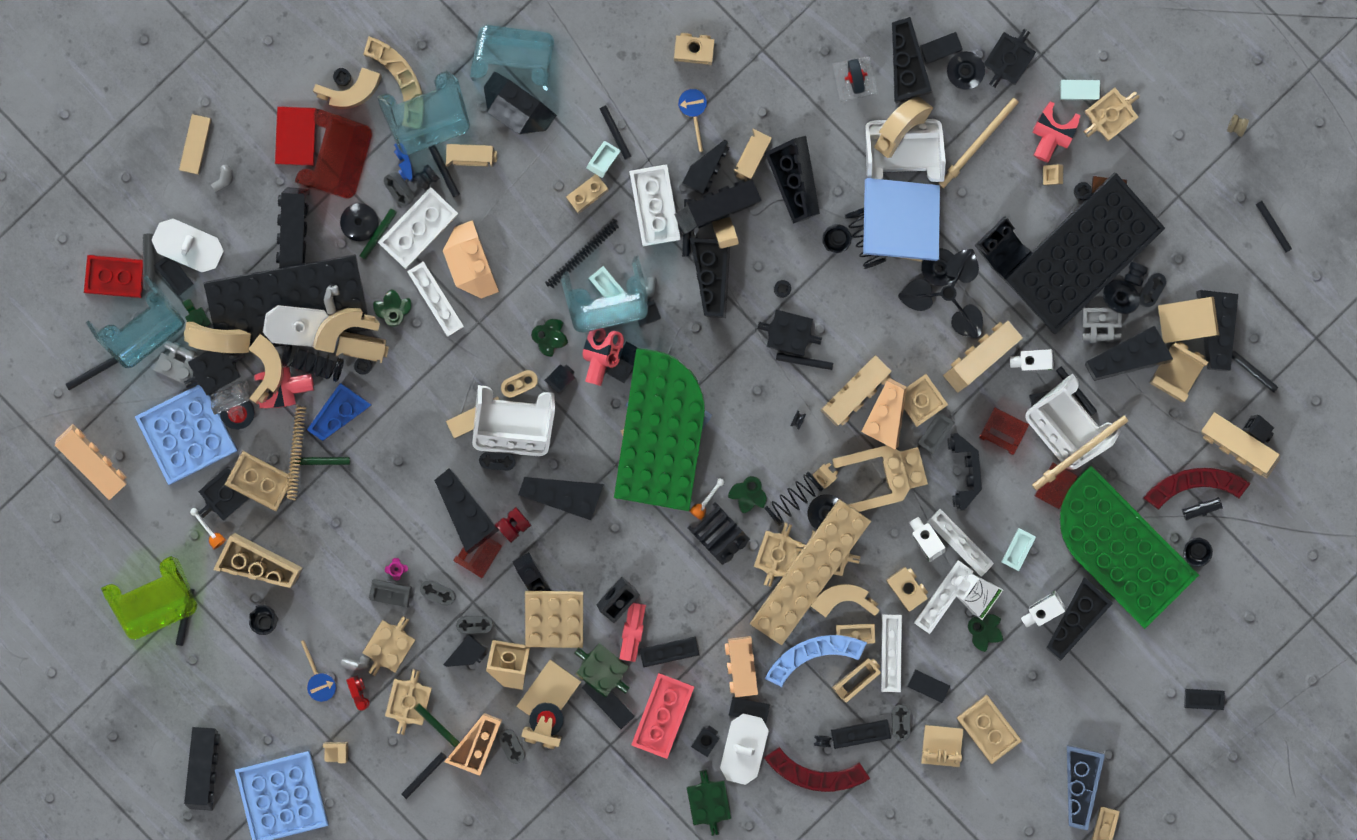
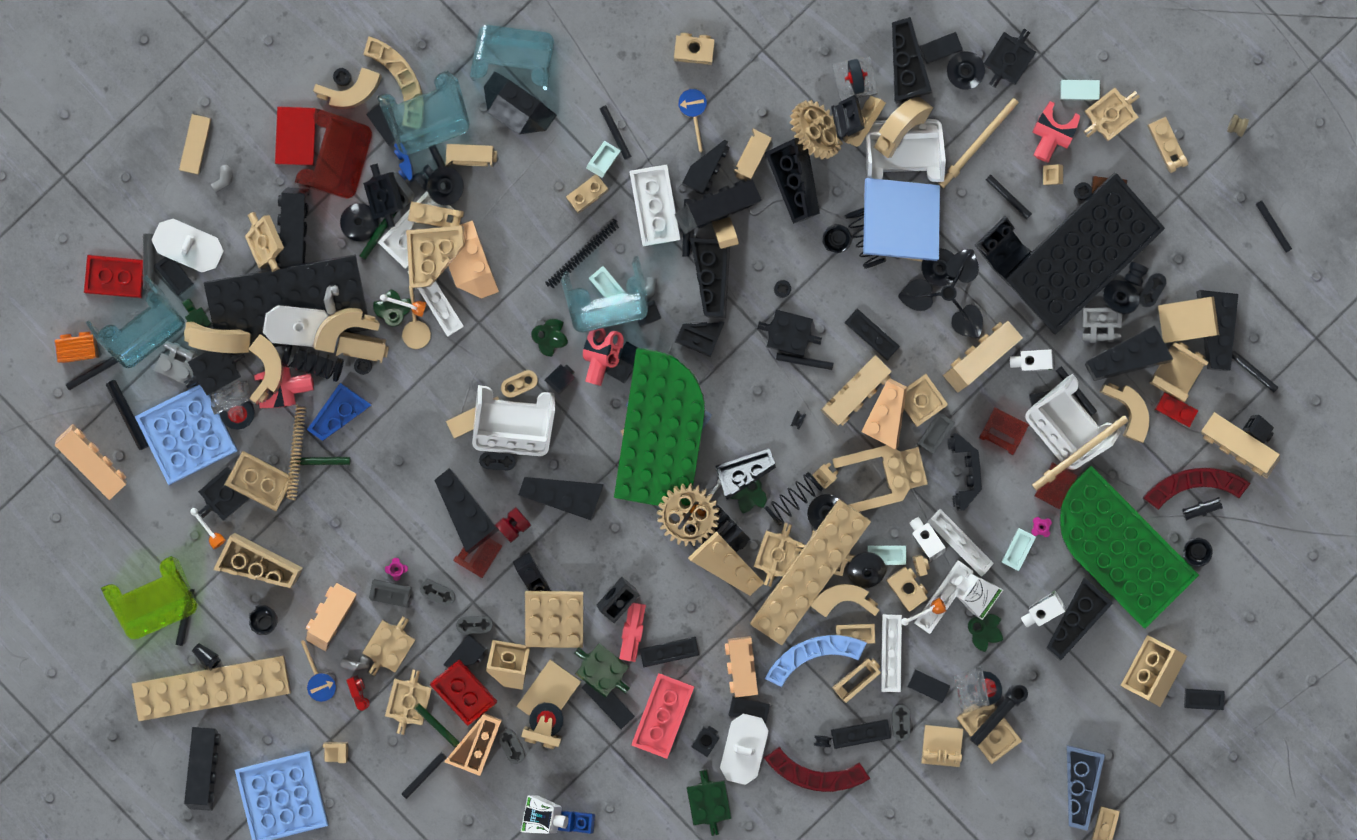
(76, 348): none -> orange brick
(127, 415): none -> black axle
(206, 656): none -> black cone
(211, 688): none -> tan plate
(264, 241): none -> tan plate
(330, 616): none -> light nougat wedge
(377, 118): none -> black tile
(383, 195): none -> black plate
(415, 333): none -> tan piece
(417, 307): none -> hinge
(432, 252): none -> tan plate
(433, 215): none -> tan plate
(453, 186): none -> black dish
(463, 692): none -> red tile
(542, 816): none -> torso
(579, 822): none -> blue slope
(700, 336): none -> black wing
(702, 523): none -> tan gear
(721, 560): none -> tan wing
(744, 471): none -> wing
(815, 129): none -> tan gear
(847, 117): none -> black plate
(866, 562): none -> black dish
(870, 112): none -> tan plate
(872, 334): none -> black tile
(890, 554): none -> light aqua tile
(921, 565): none -> tan plate
(937, 607): none -> hinge
(977, 689): none -> clear plate
(1000, 712): none -> black axle
(1008, 196): none -> black bar
(1036, 527): none -> dark pink plate
(1136, 407): none -> tan arch
(1153, 670): none -> tan slope
(1167, 144): none -> tan plate
(1176, 410): none -> red plate

